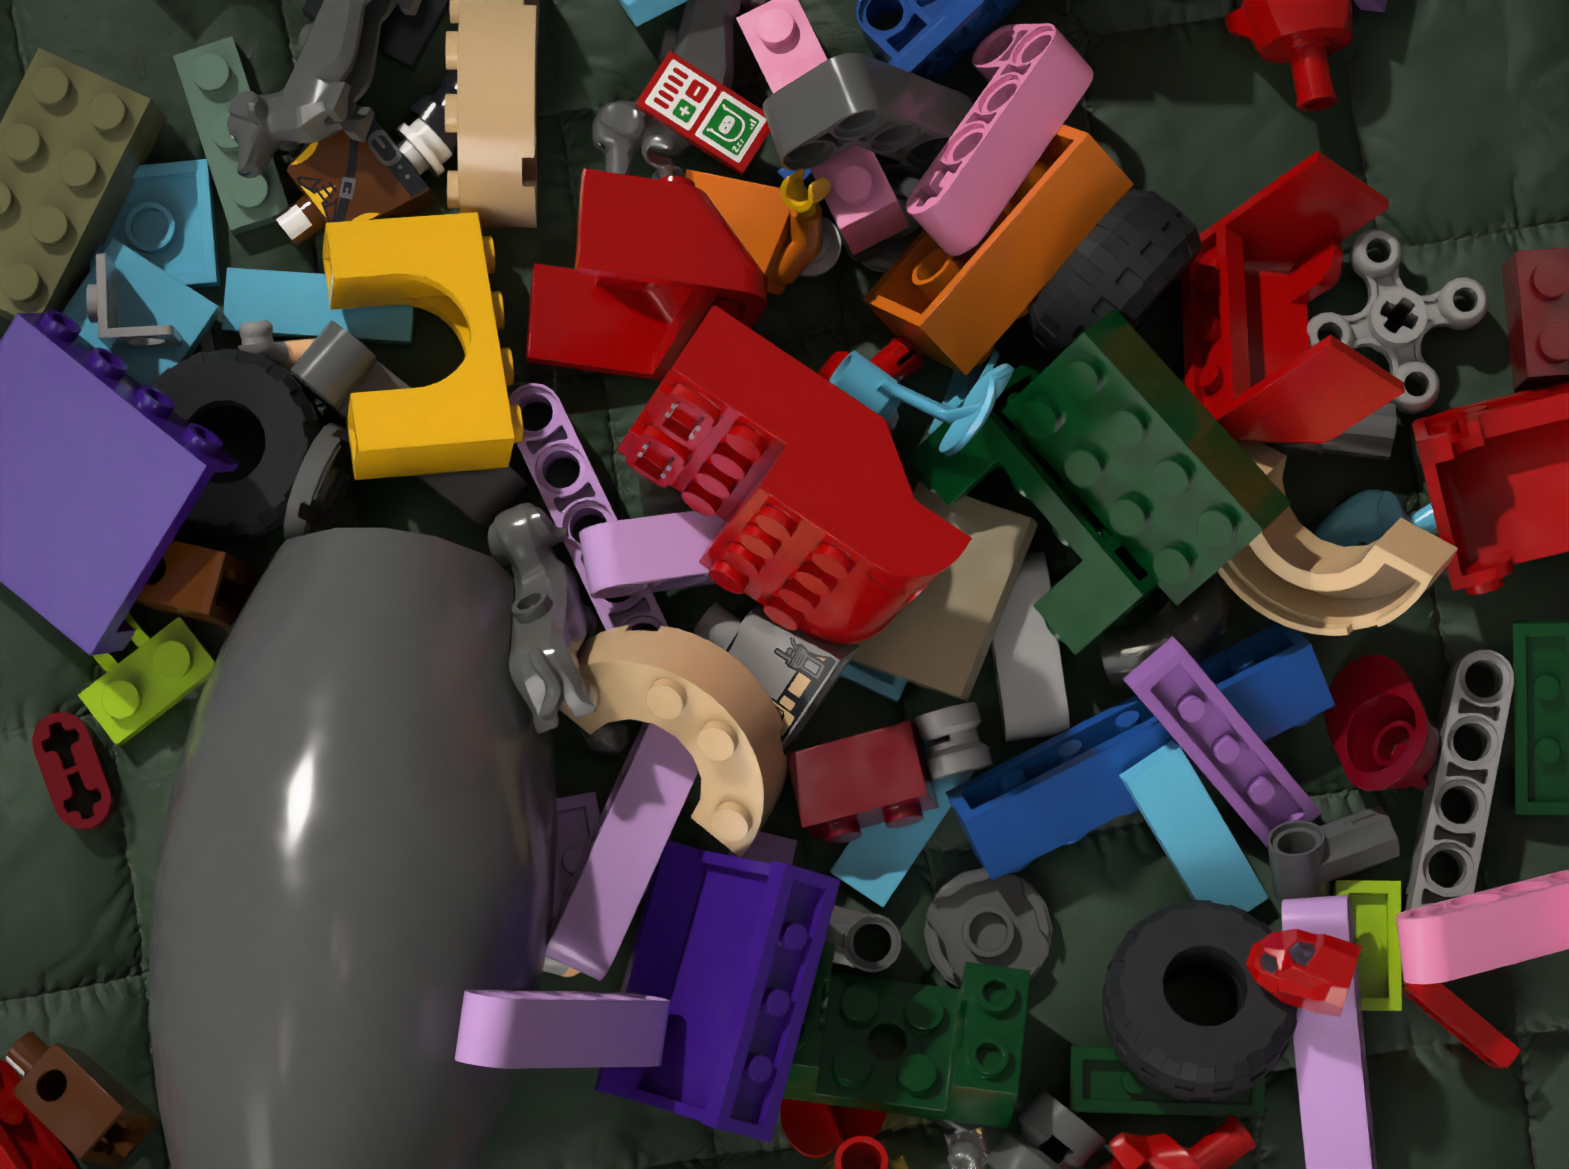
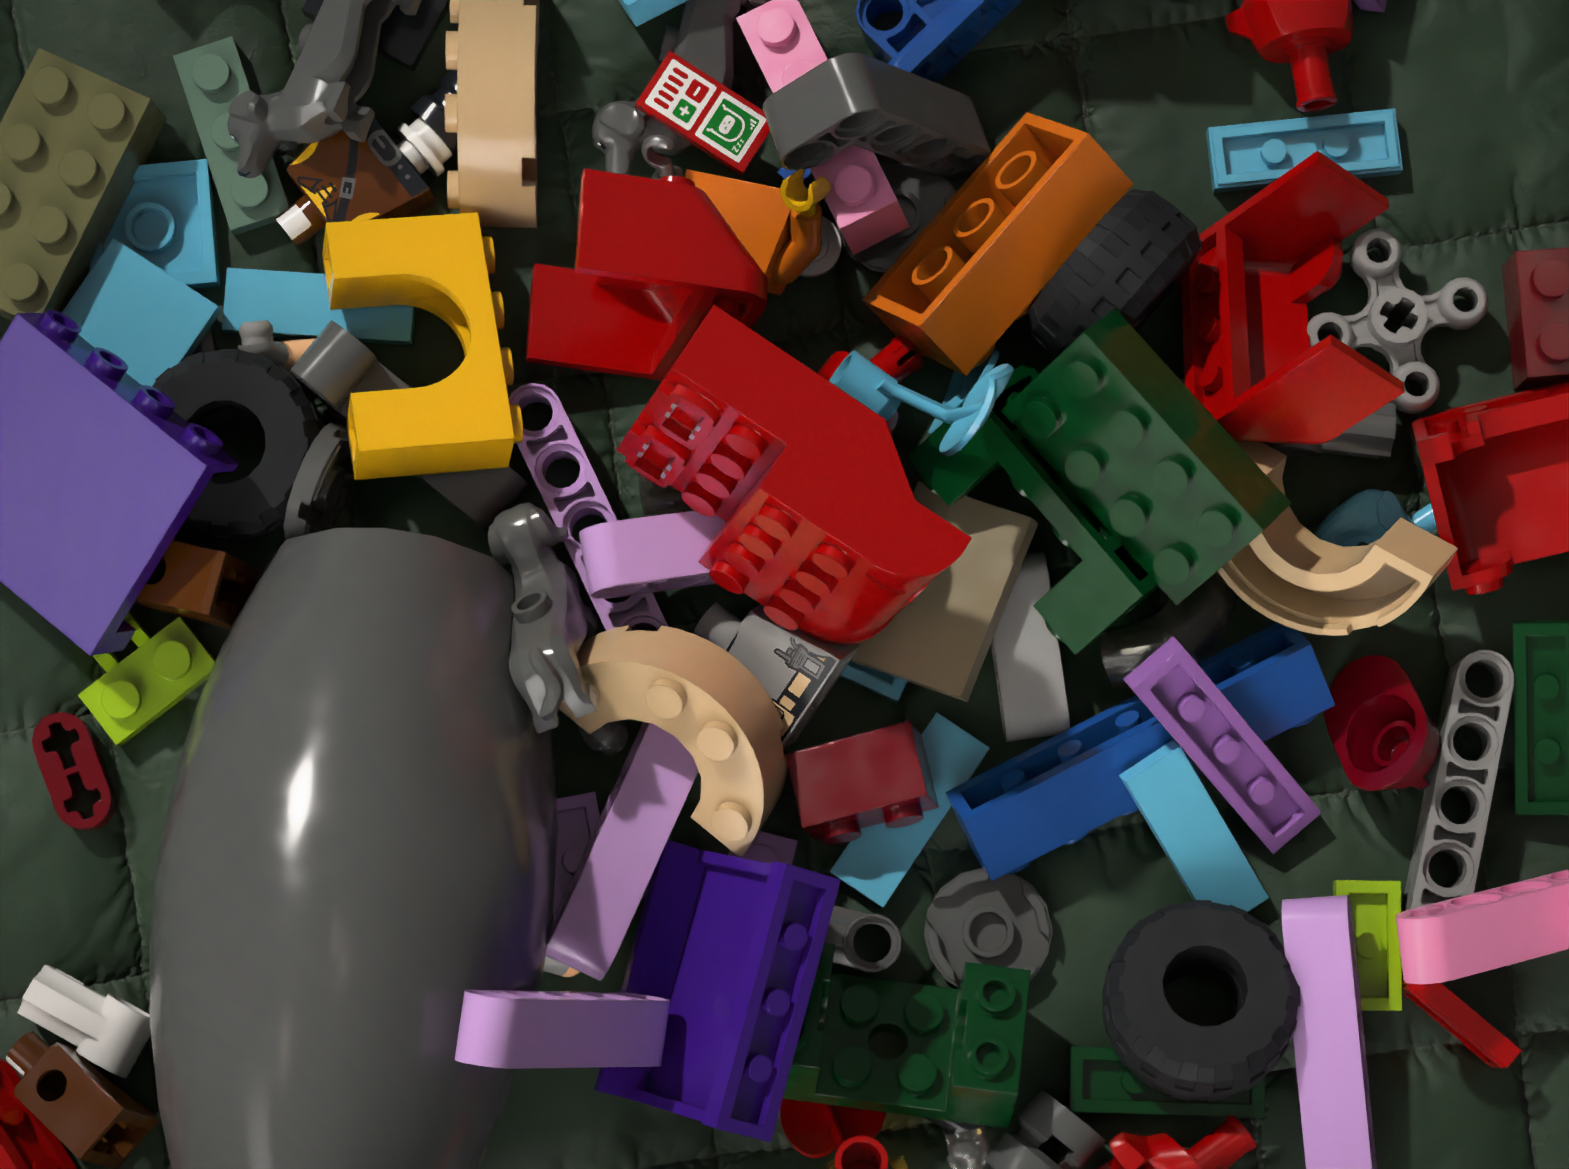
(101, 1026): none -> white piece
(103, 309): light grey bracket -> none
(953, 741): light grey wheel -> none
(1029, 95): bright pink beam -> none
(1261, 152): none -> medium azure tile
(1305, 969): red rock -> none
(1311, 856): dark grey piece -> none

